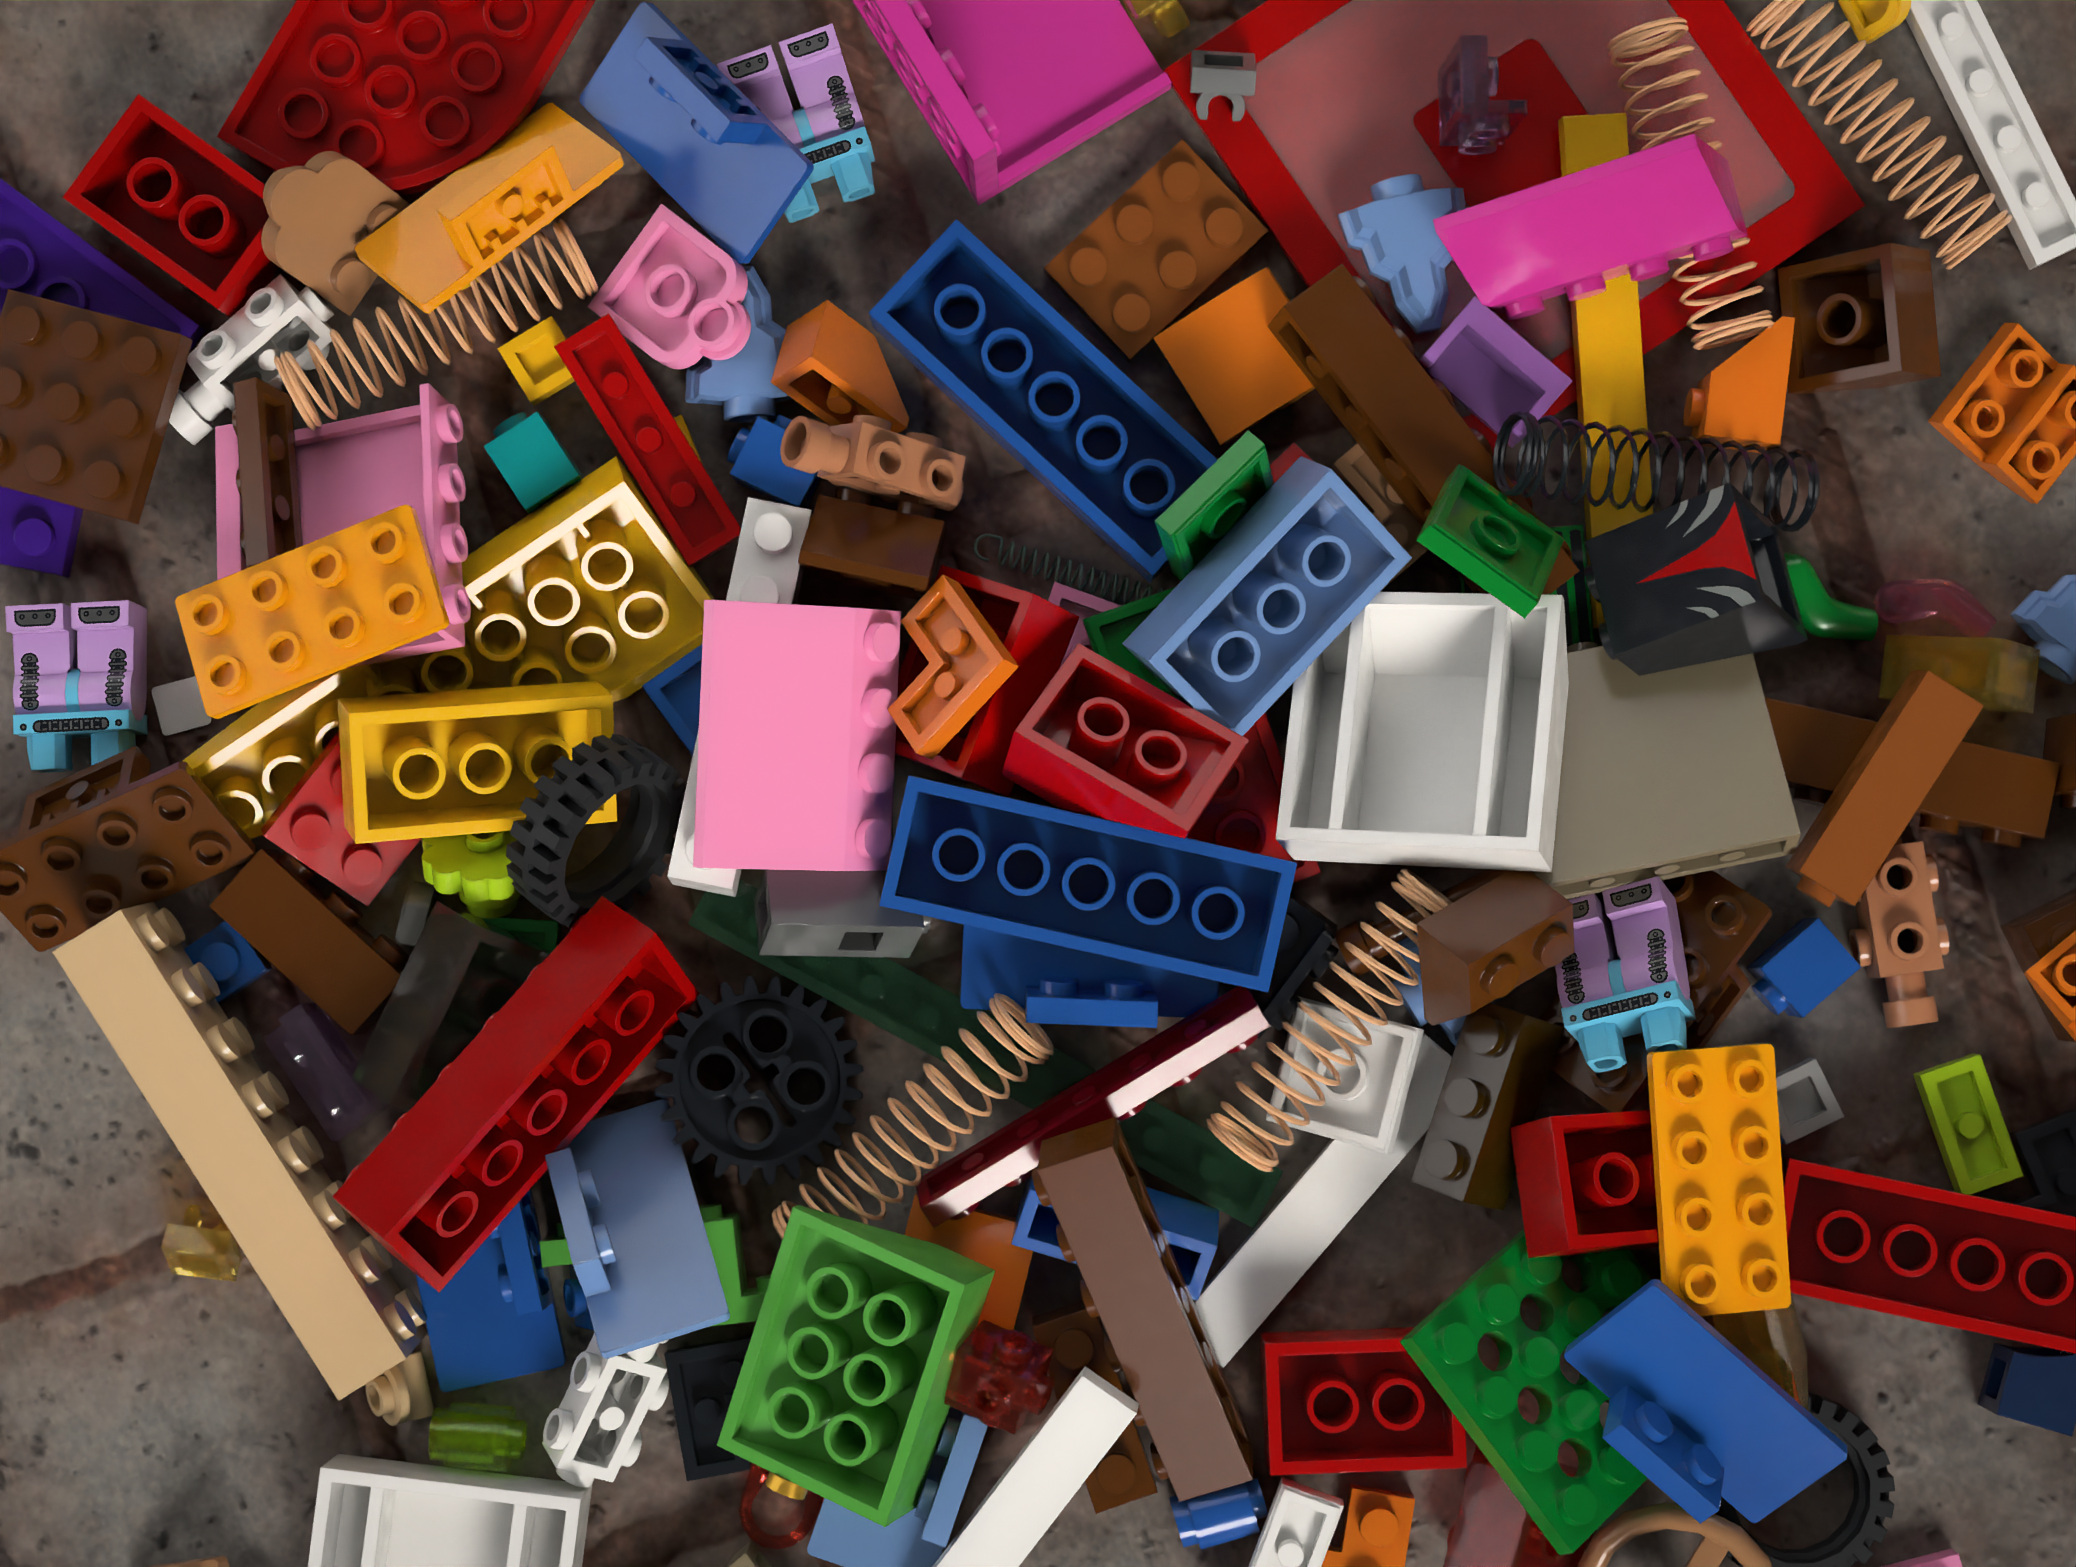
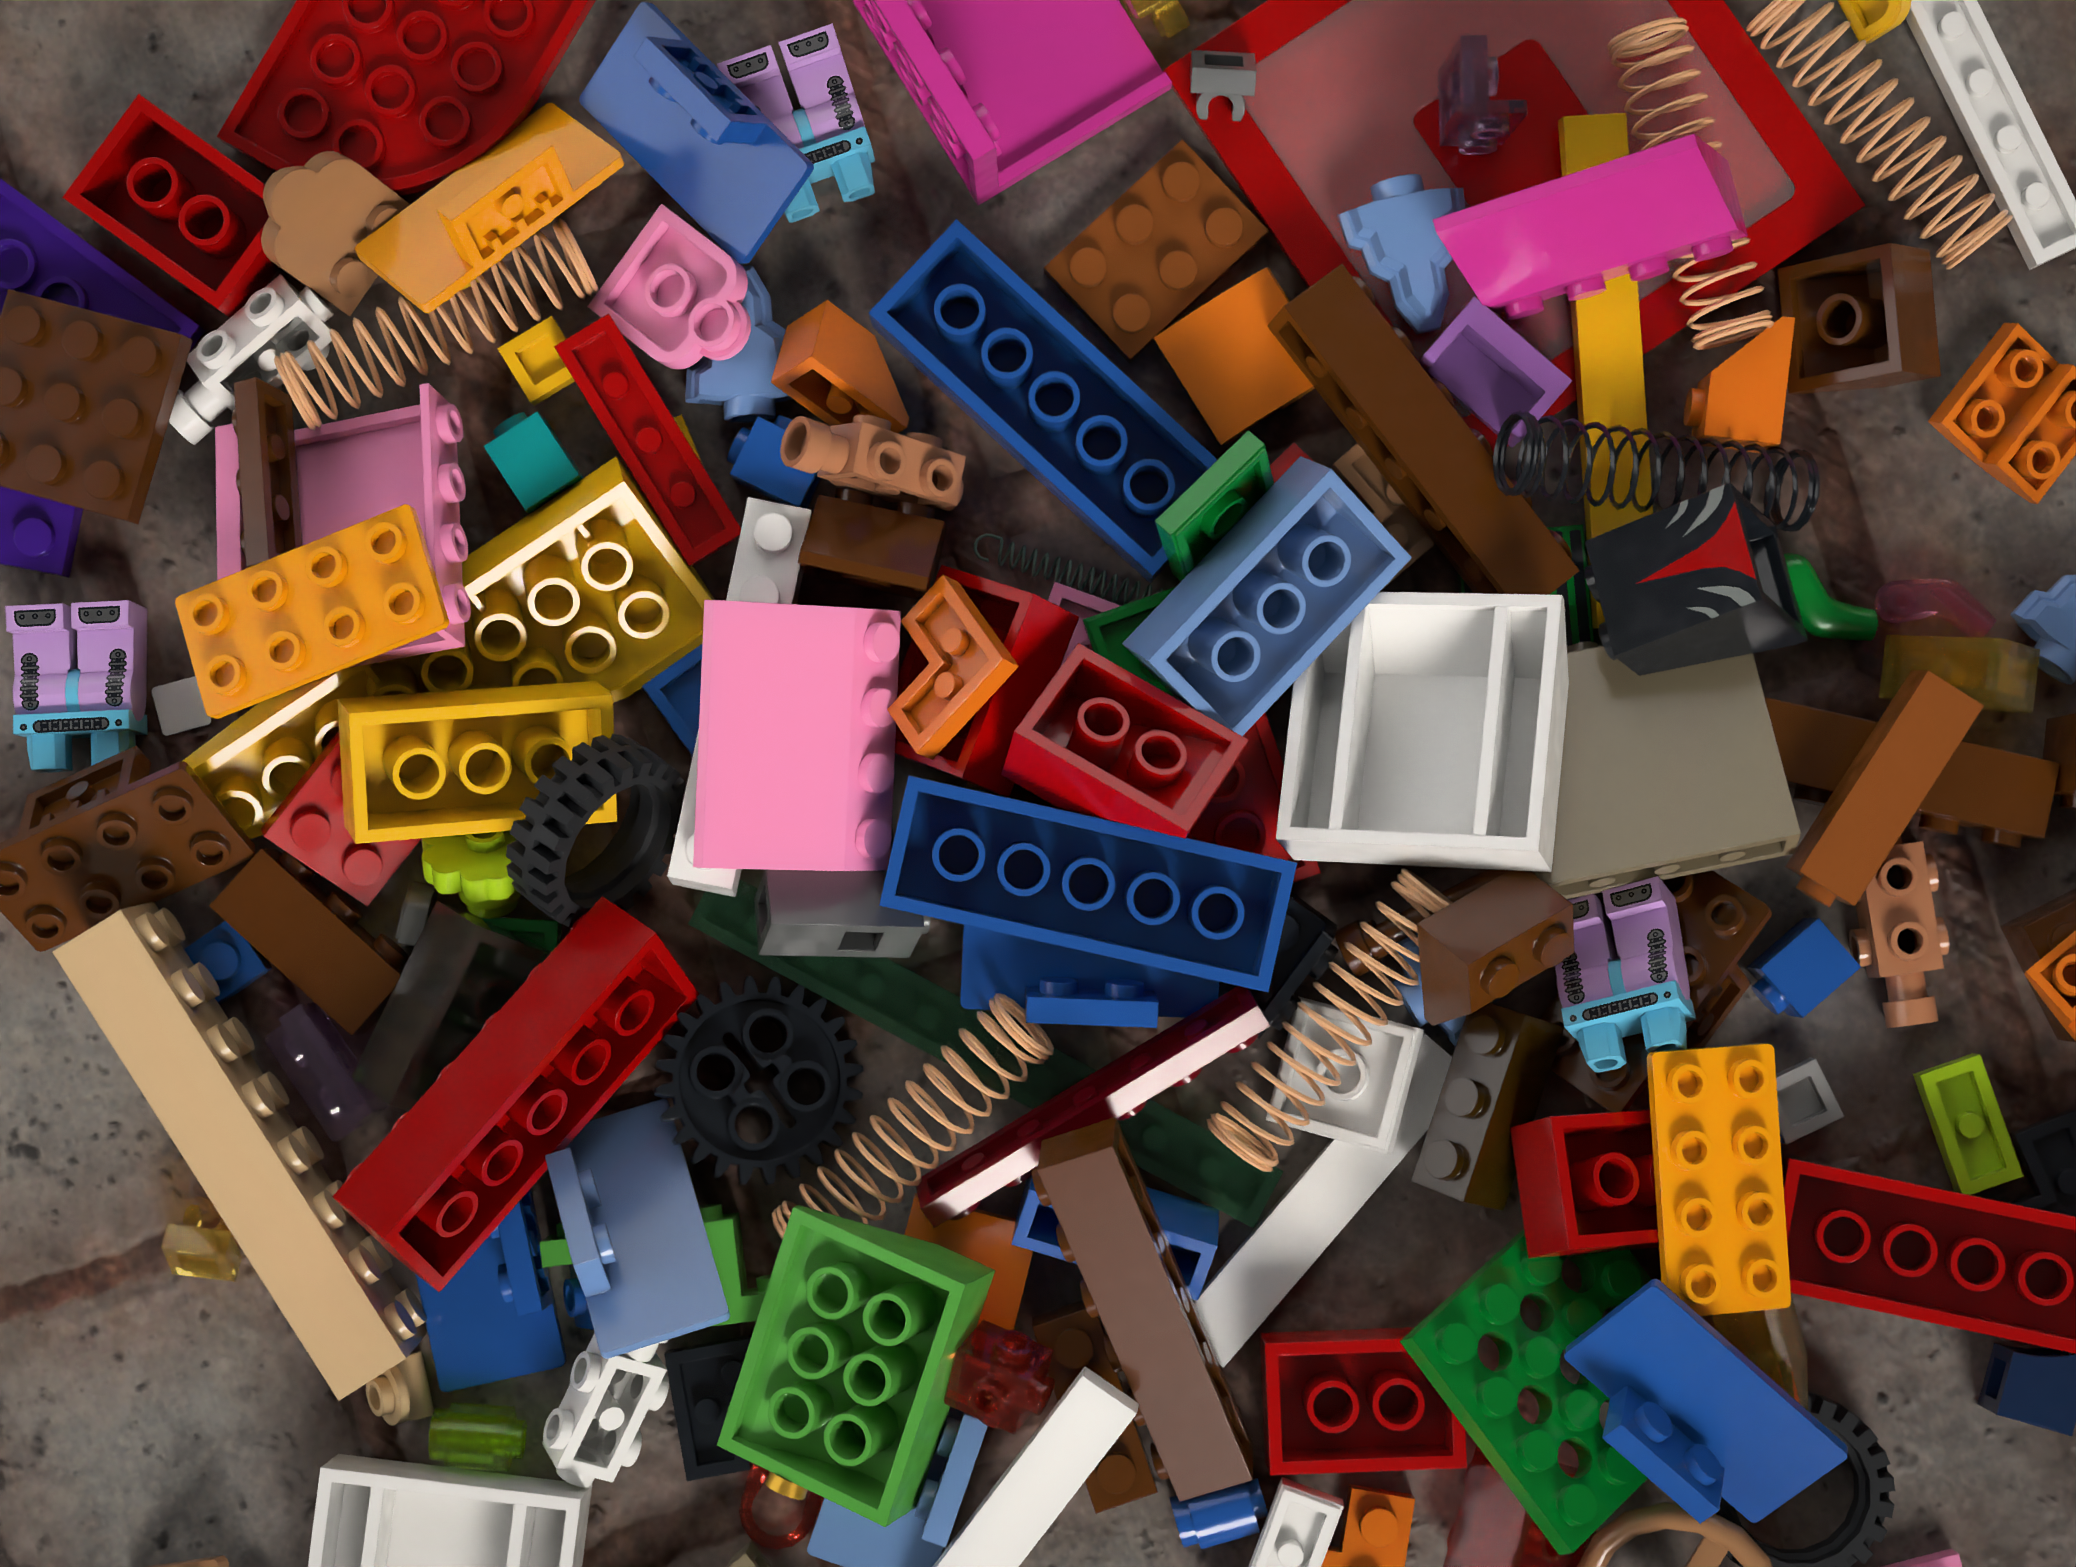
(1491, 540): green tile -> none

